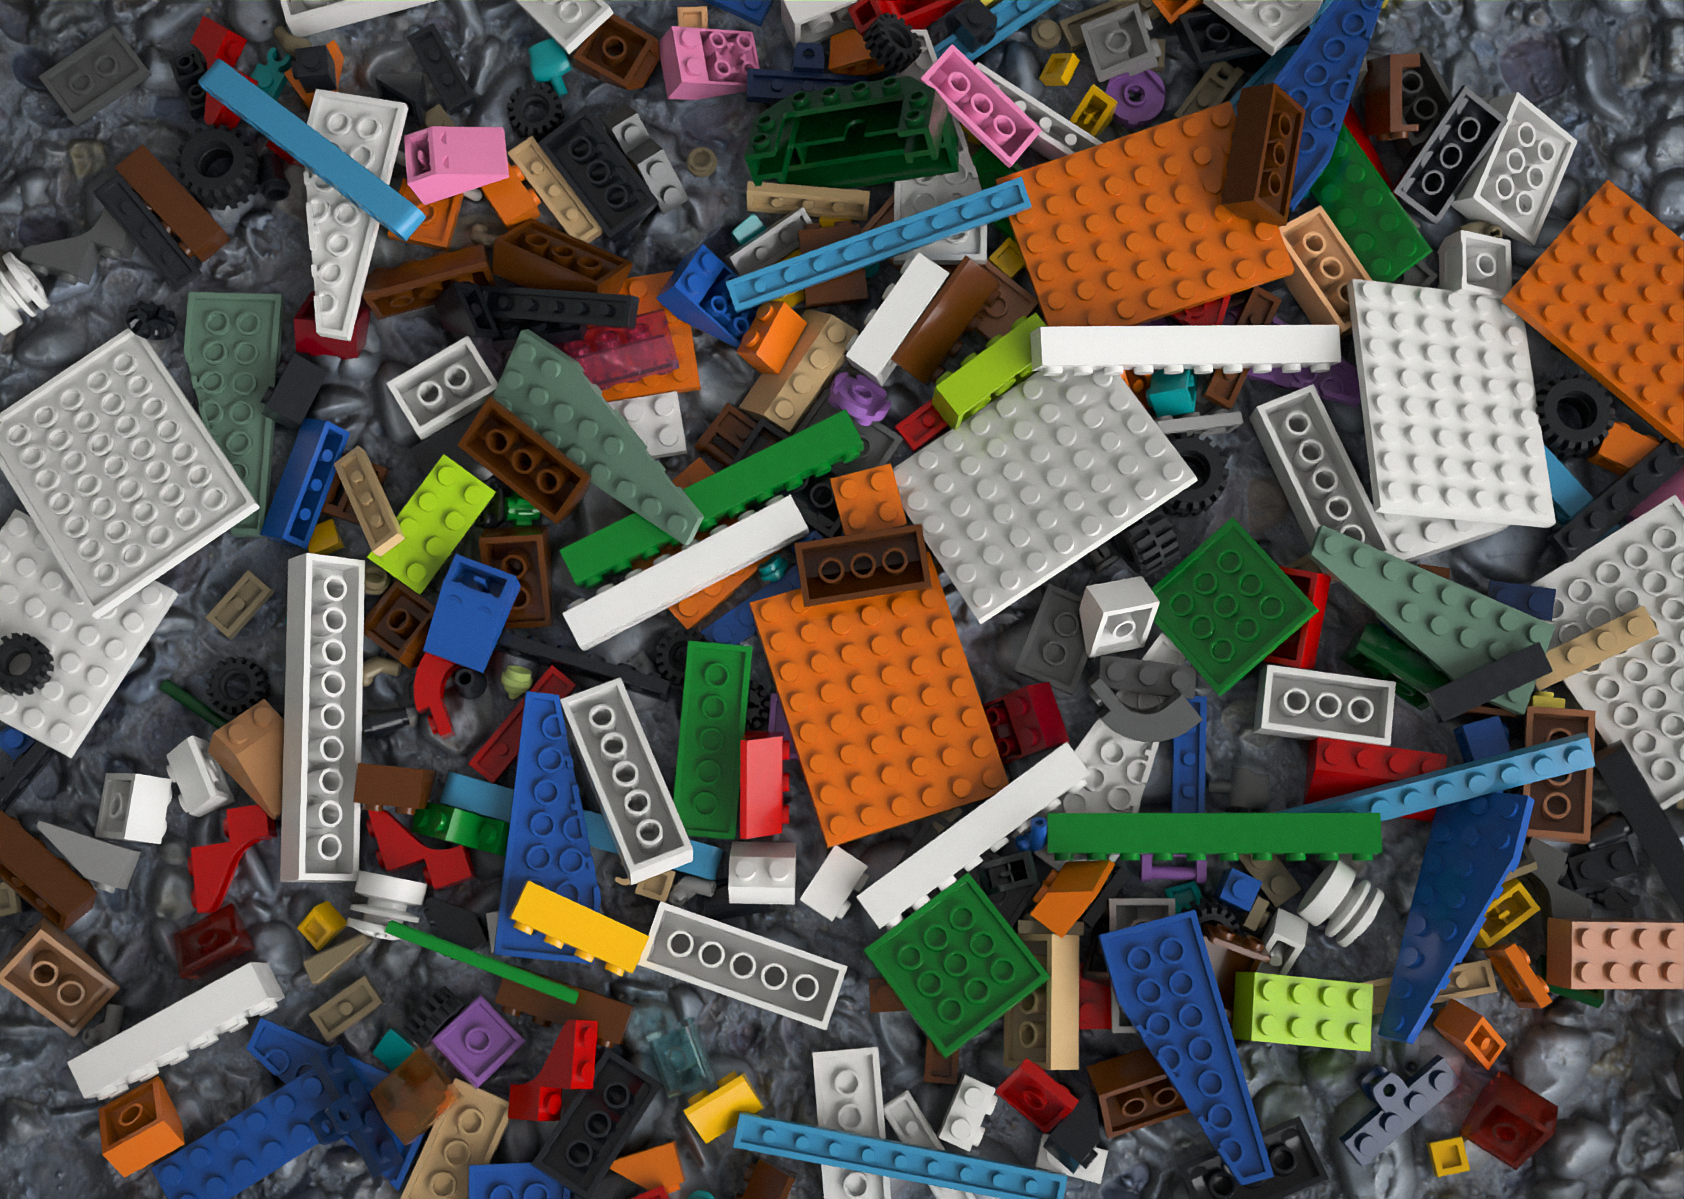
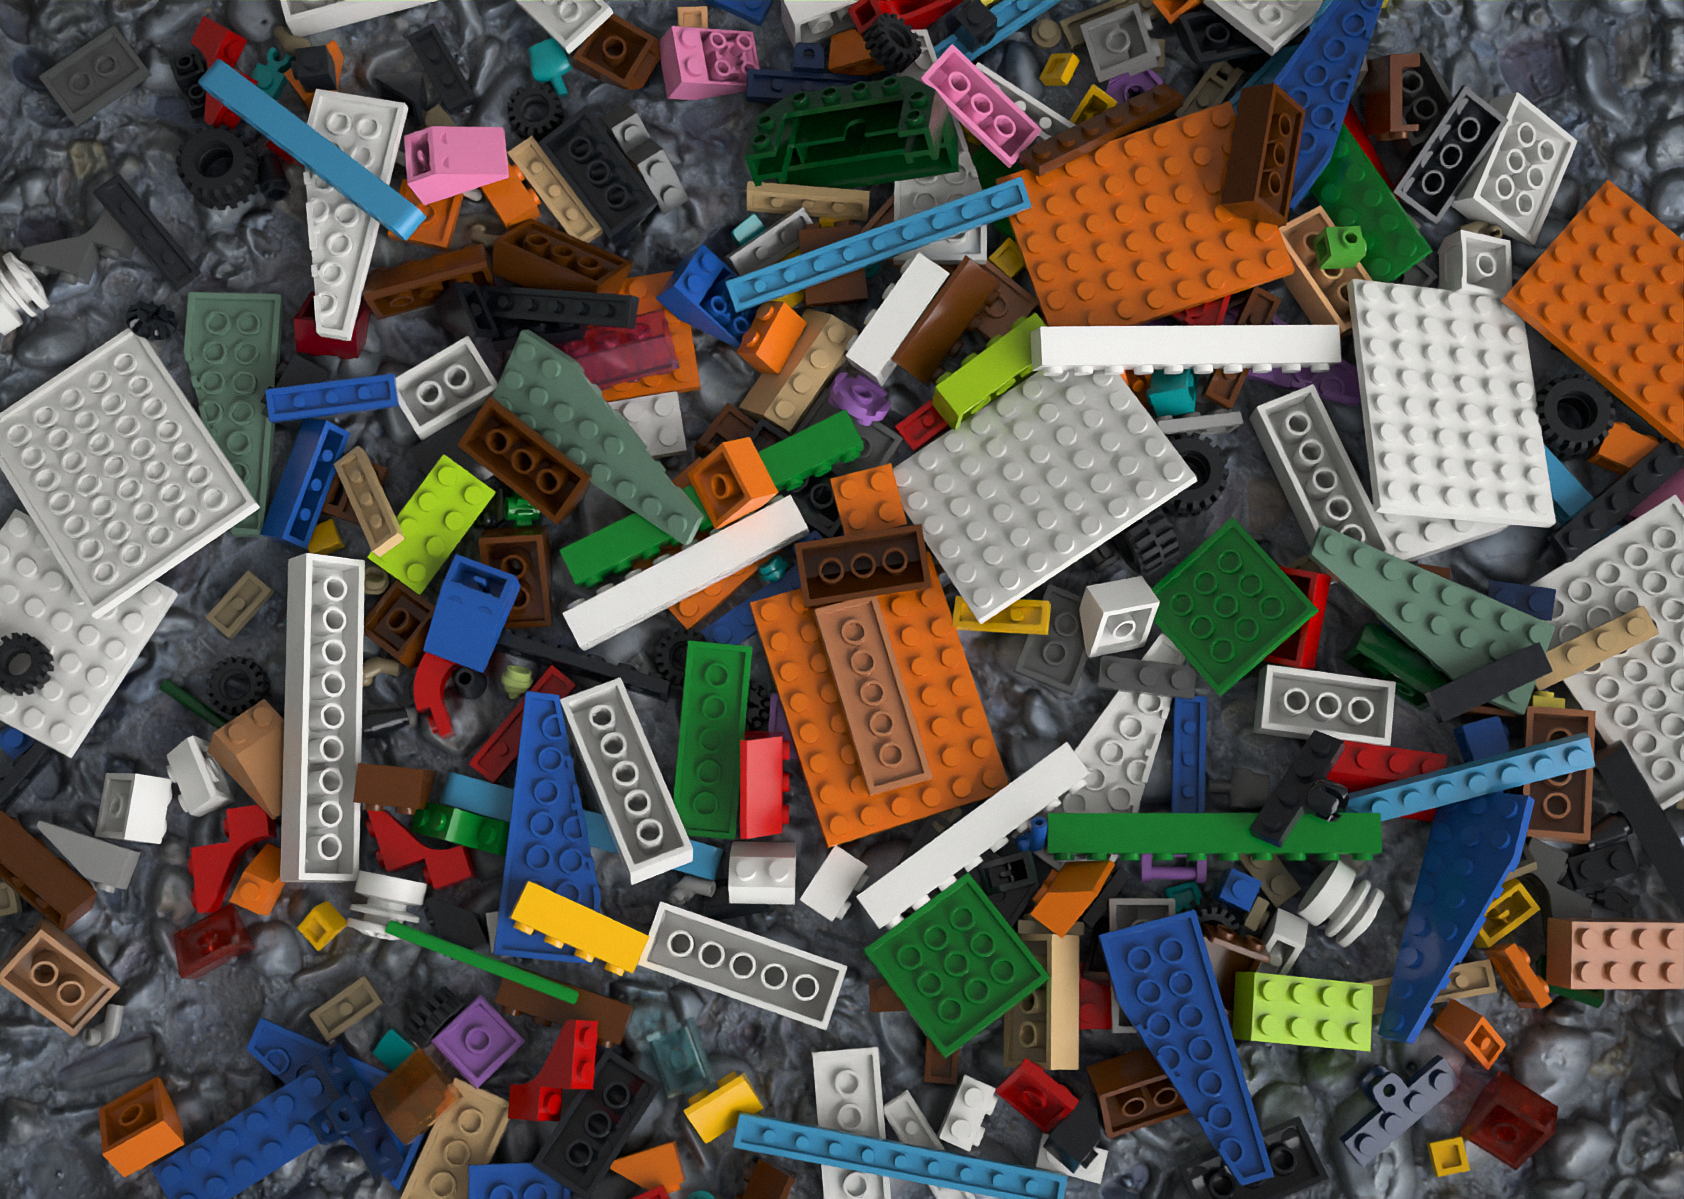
(173, 204): reddish brown brick -> none
(175, 1030): white brick -> none
(260, 882): none -> orange slope
(328, 962): dark tan slope -> none
(332, 398): none -> blue plate
(656, 887): tan plate -> none
(701, 162): dark tan plate -> none
(732, 482): none -> orange slope
(872, 695): none -> nougat plate
(1019, 617): none -> yellow plate
(1025, 722): dark red slope -> none
(1101, 129): none -> reddish brown plate
(1152, 724): dark grey arch -> none
(1304, 791): none -> black plate
(1339, 247): none -> bright green brick

